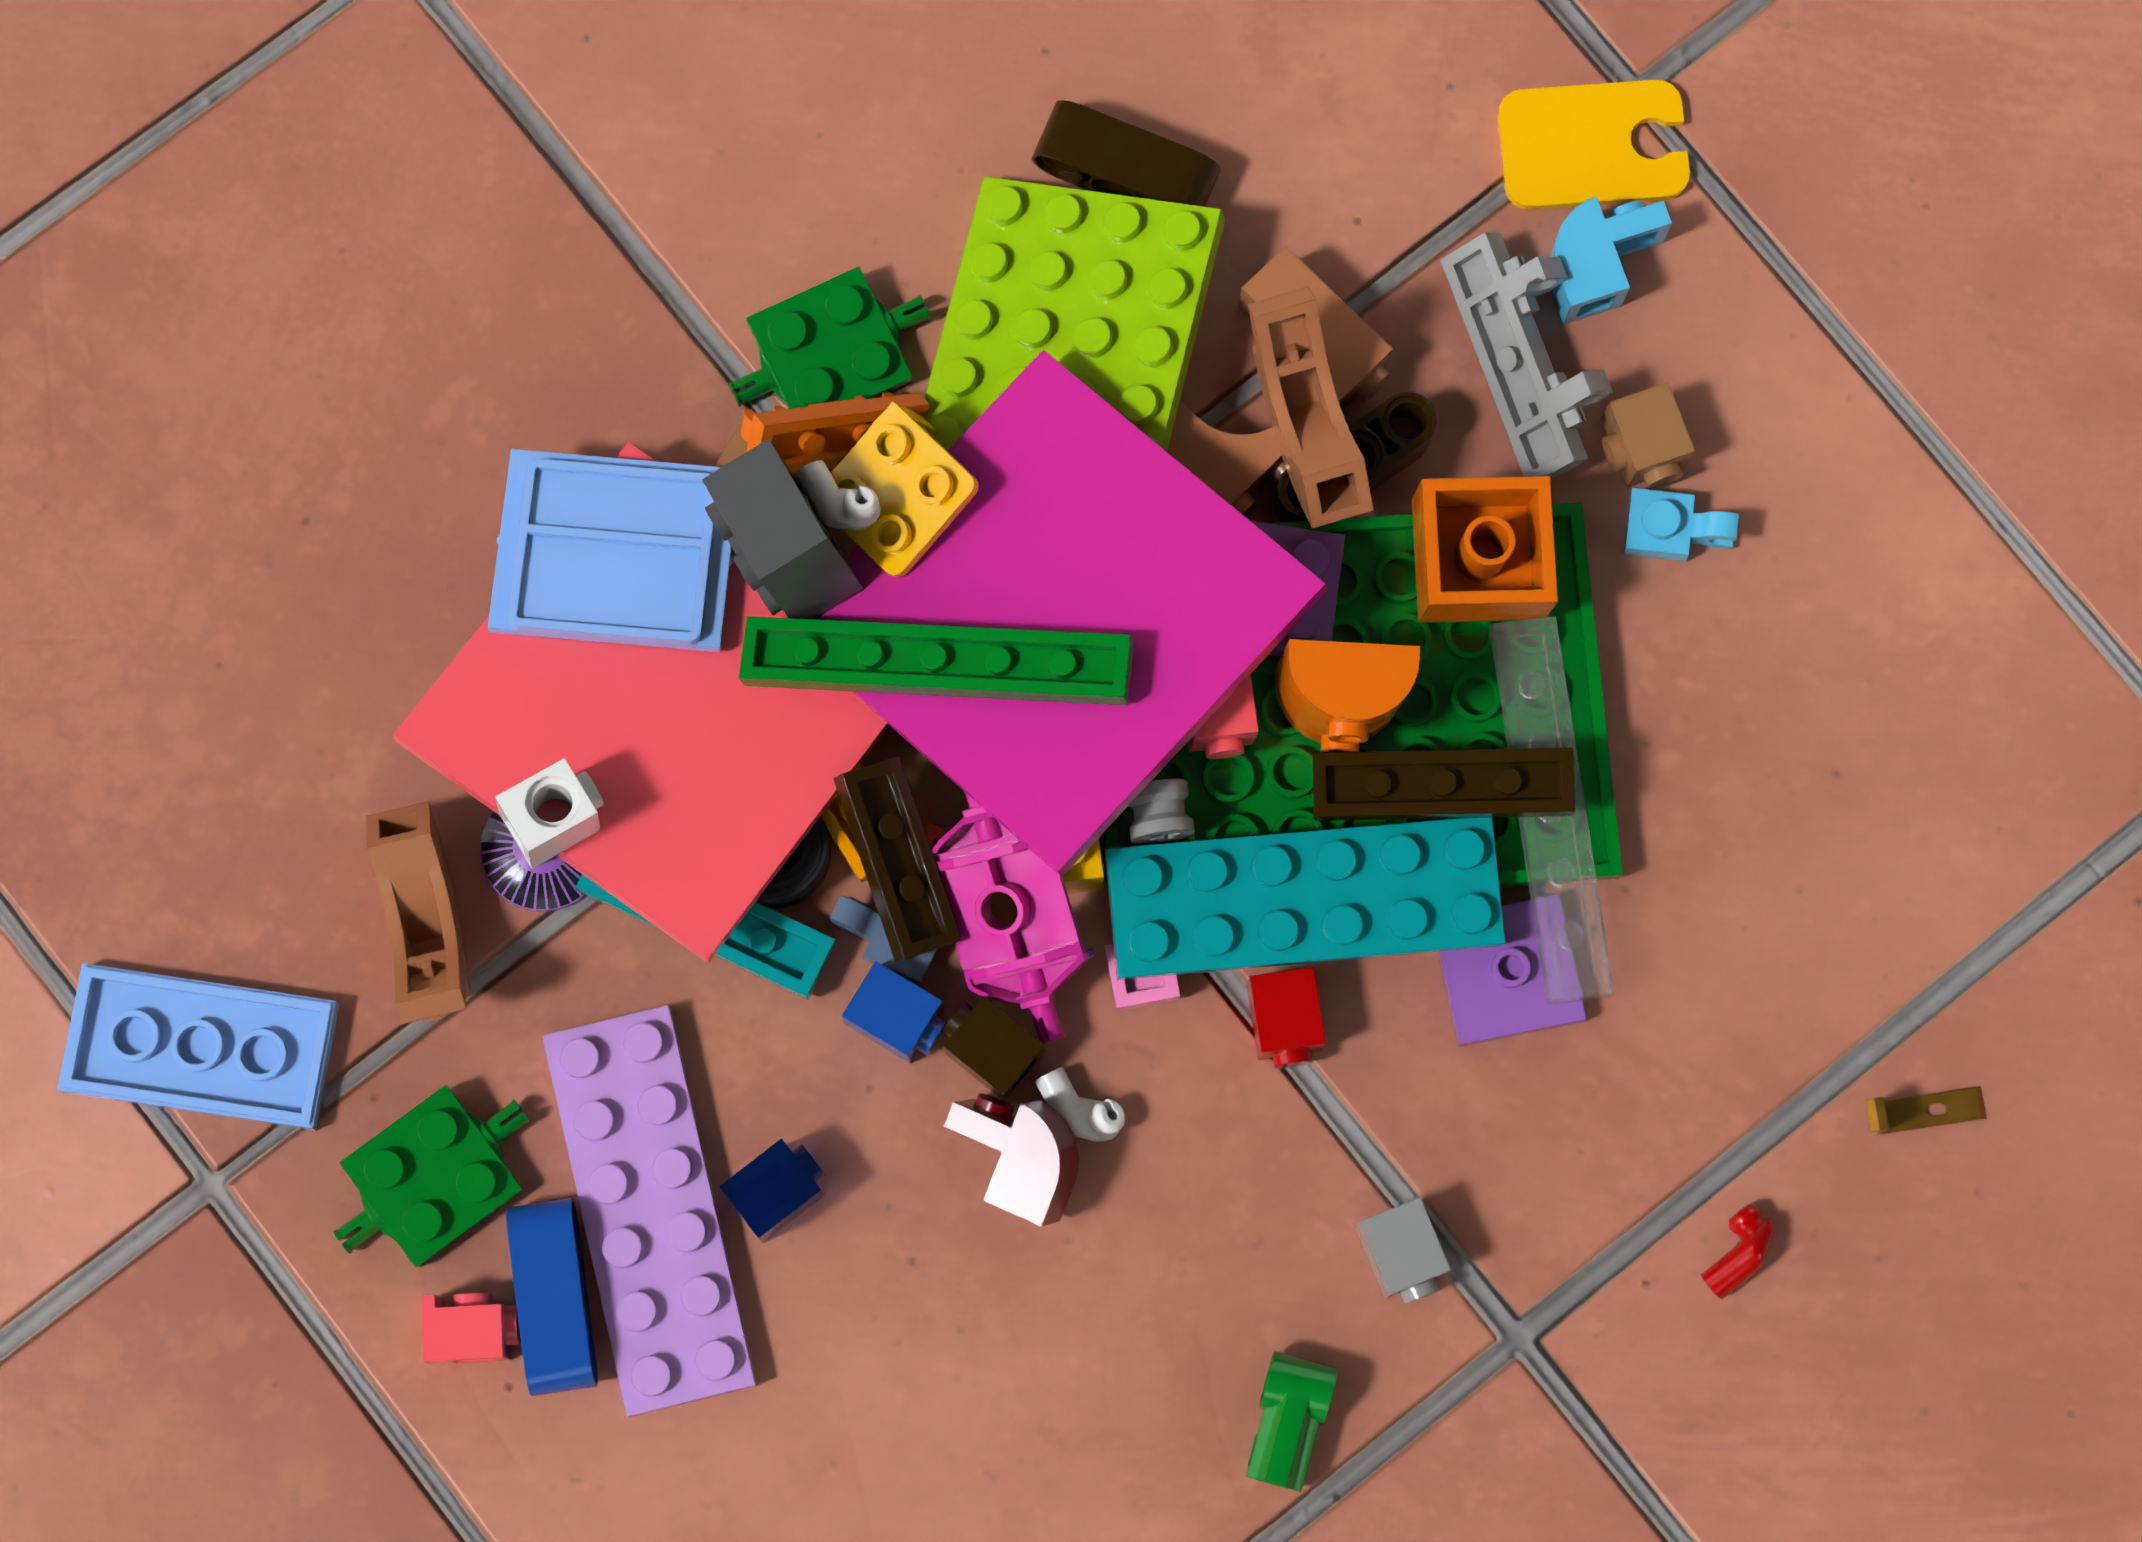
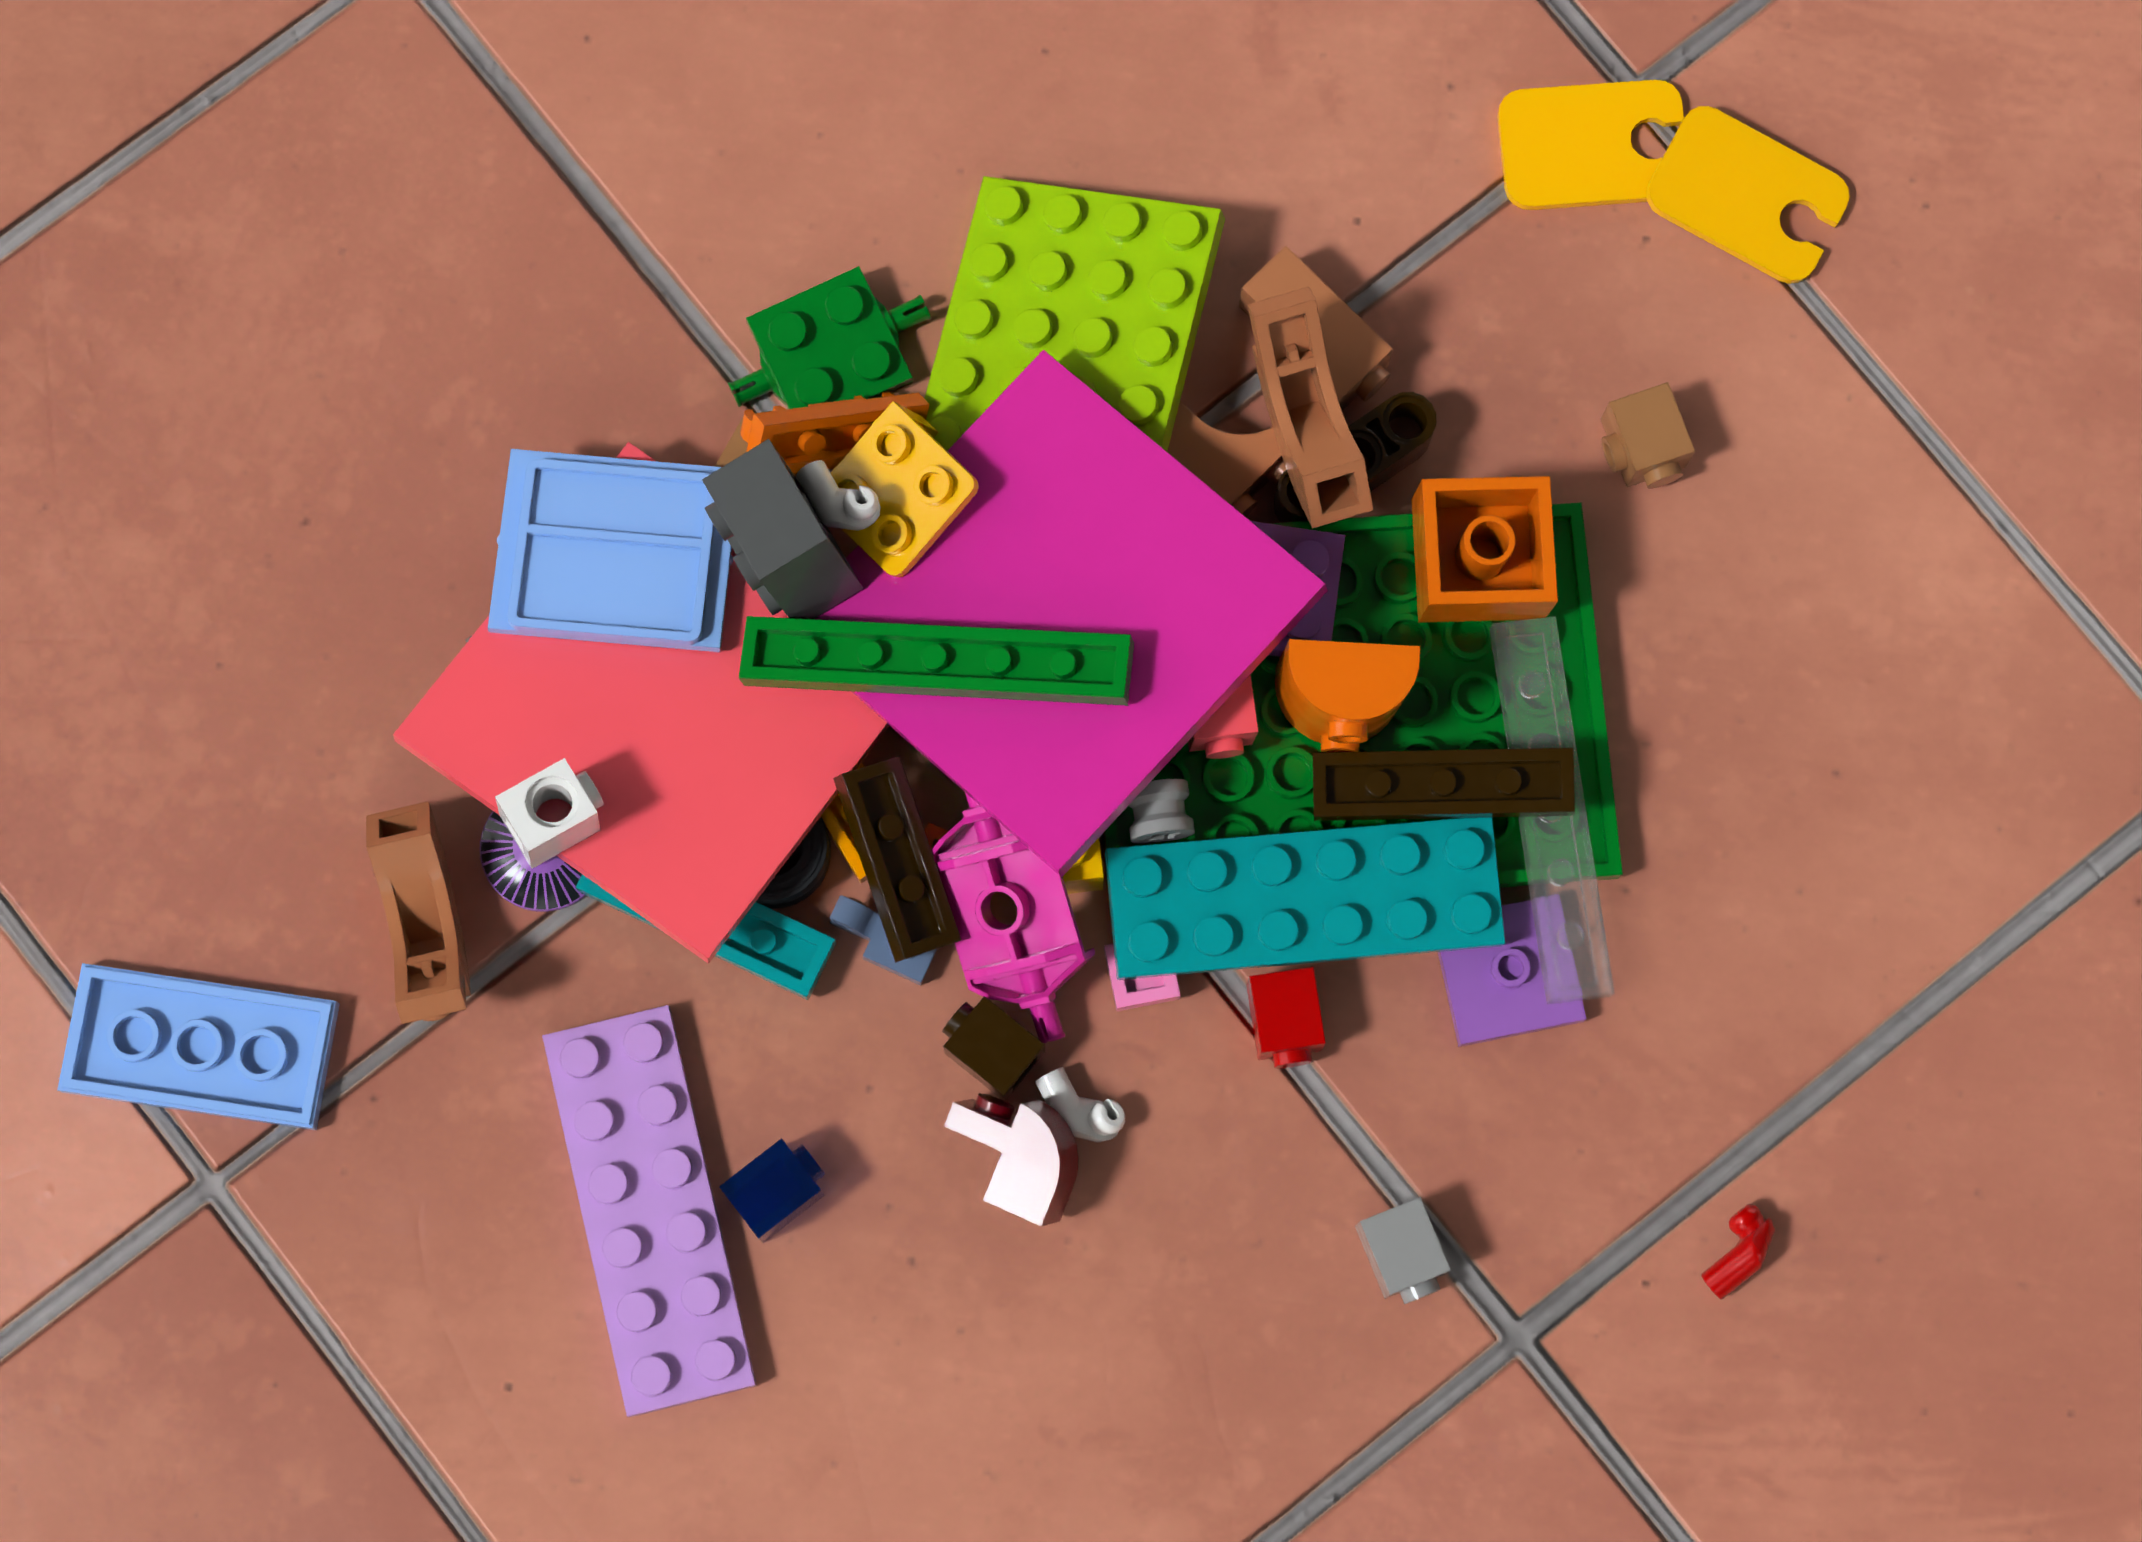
(431, 1176): green plate -> none
(468, 1330): coral brick -> none
(551, 1297): blue beam -> none
(895, 1013): blue brick -> none
(1121, 158): dark brown beam -> none
(1293, 1406): green piece -> none
(1533, 401): light grey hinge -> none
(1592, 250): medium azure brick -> none
(1665, 526): medium azure plate -> none
(1734, 184): none -> yellow piece
(1911, 1112): pearl gold piece -> none

